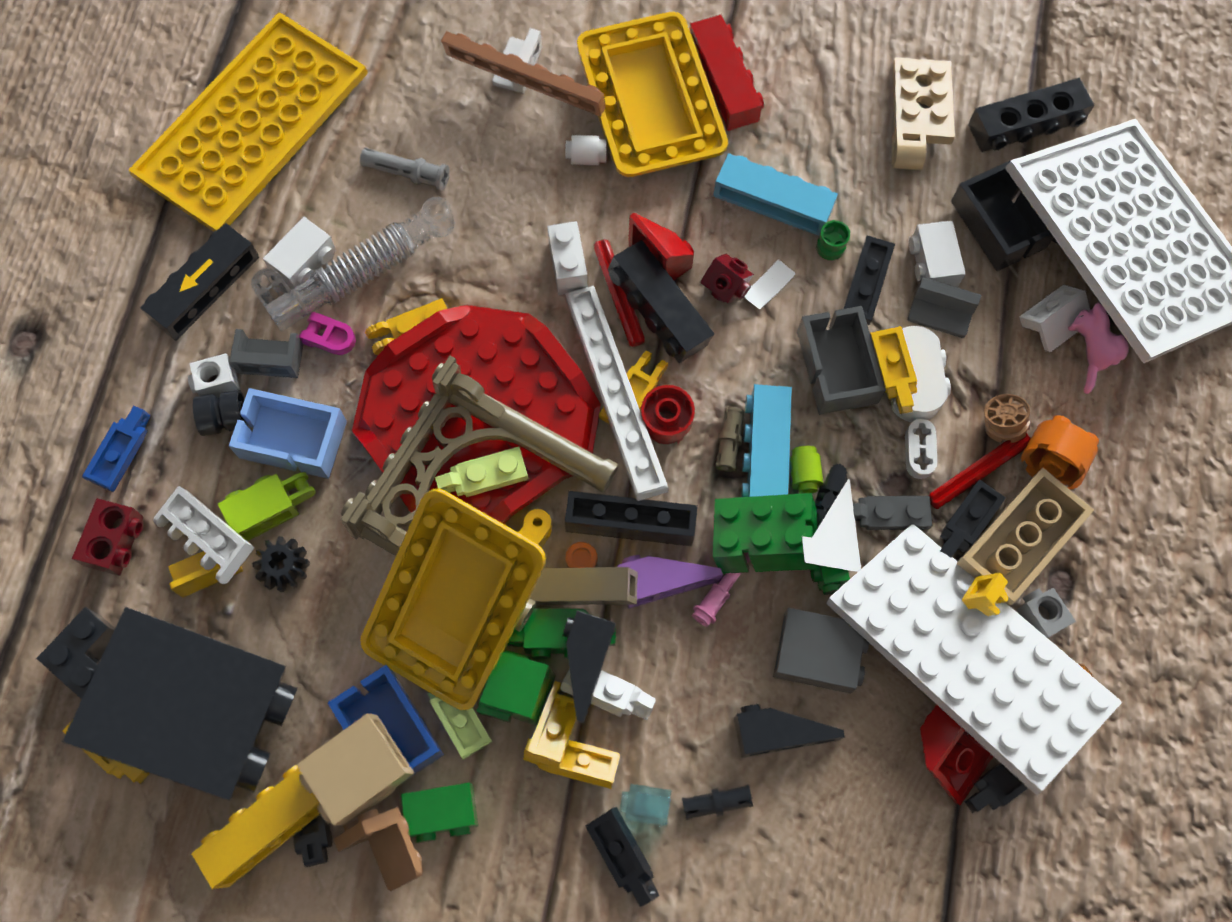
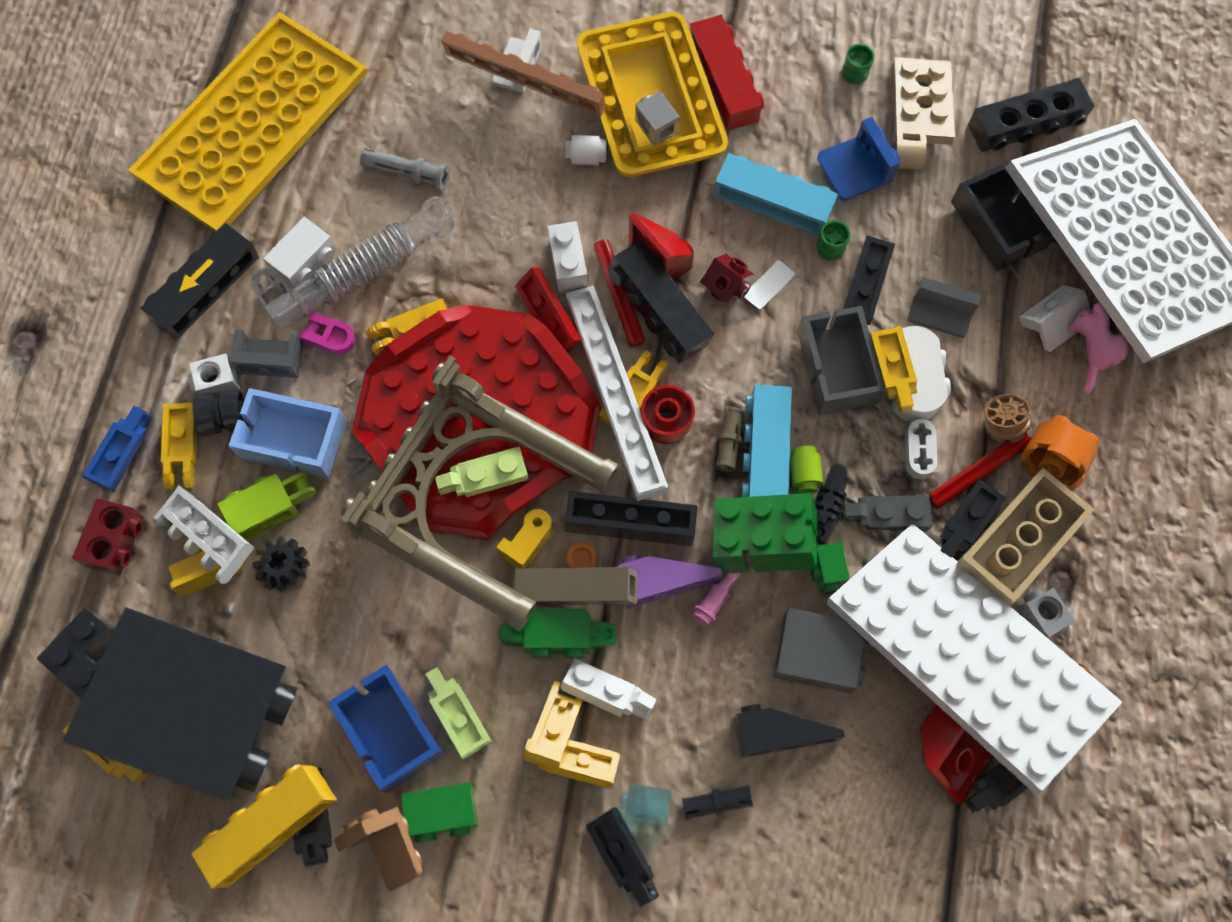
(178, 443): none -> yellow hinge
(354, 770): tan brick -> none
(452, 599): yellow wedge -> none
(516, 689): green plate -> none
(546, 307): none -> red plate
(586, 649): black slope -> none
(656, 118): none -> light grey brick
(836, 537): white sticker -> none
(857, 63): none -> green wheel
(860, 162): none -> blue bracket
(937, 253): white brick -> none
(985, 592): yellow tile -> none

